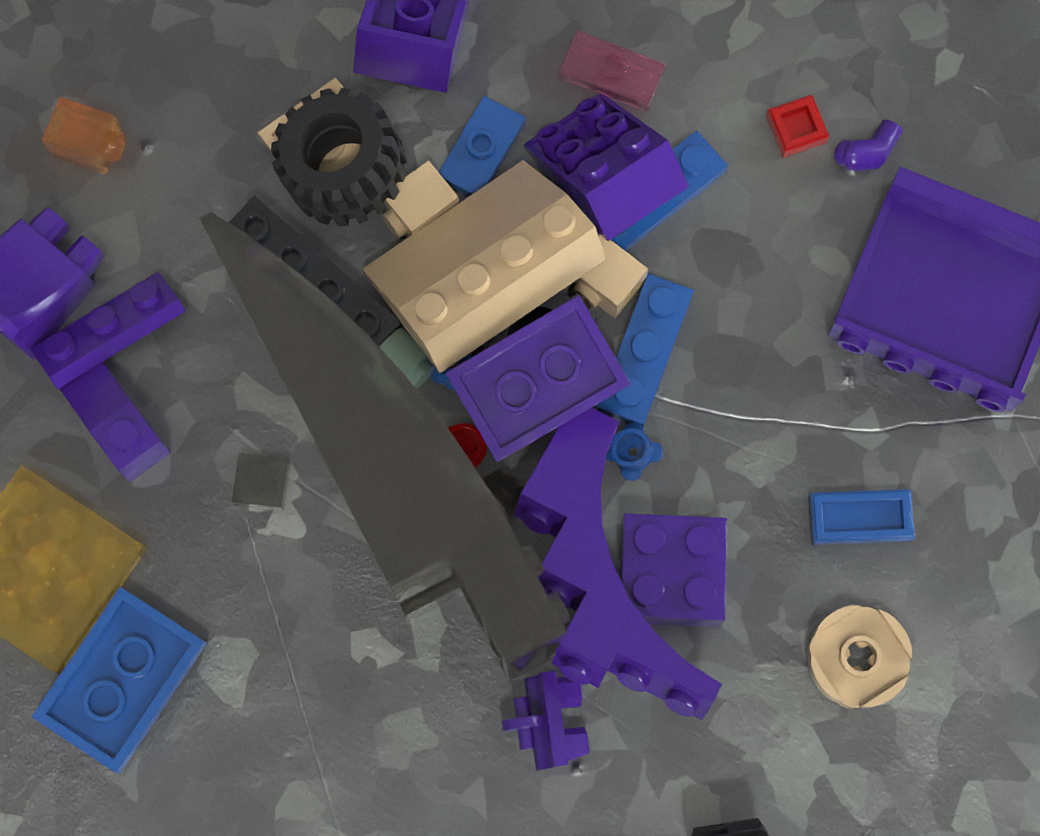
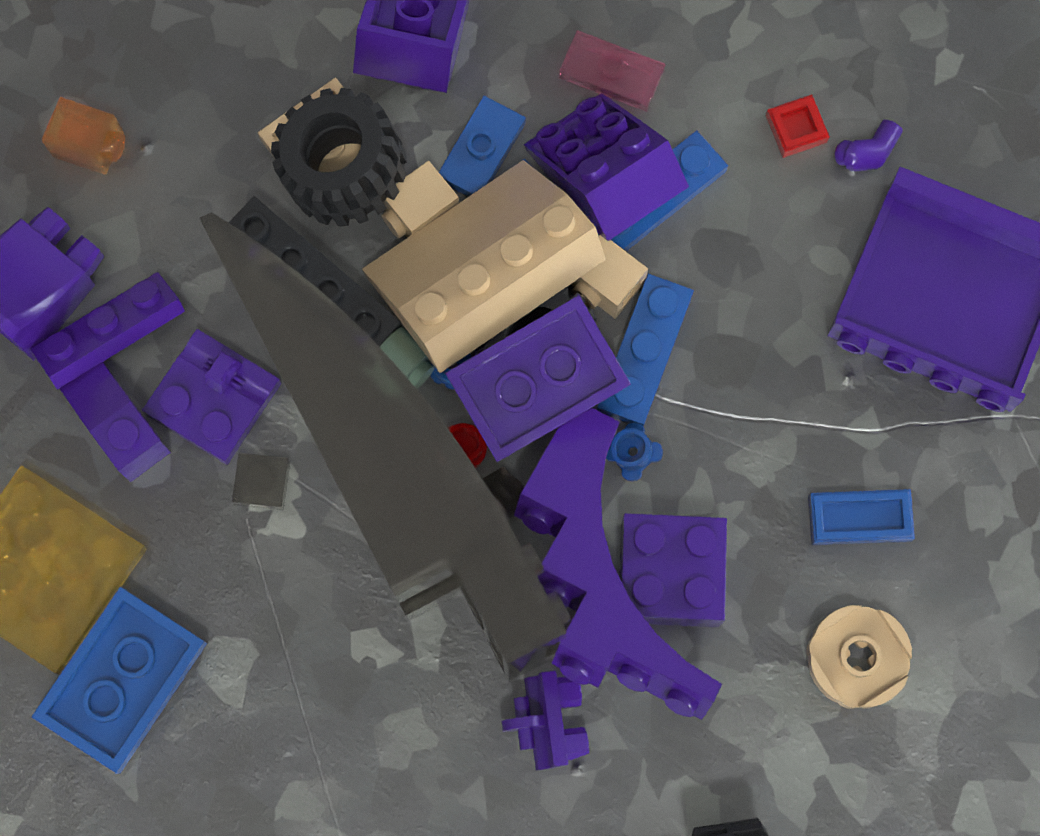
(212, 396): none -> dark purple hinge

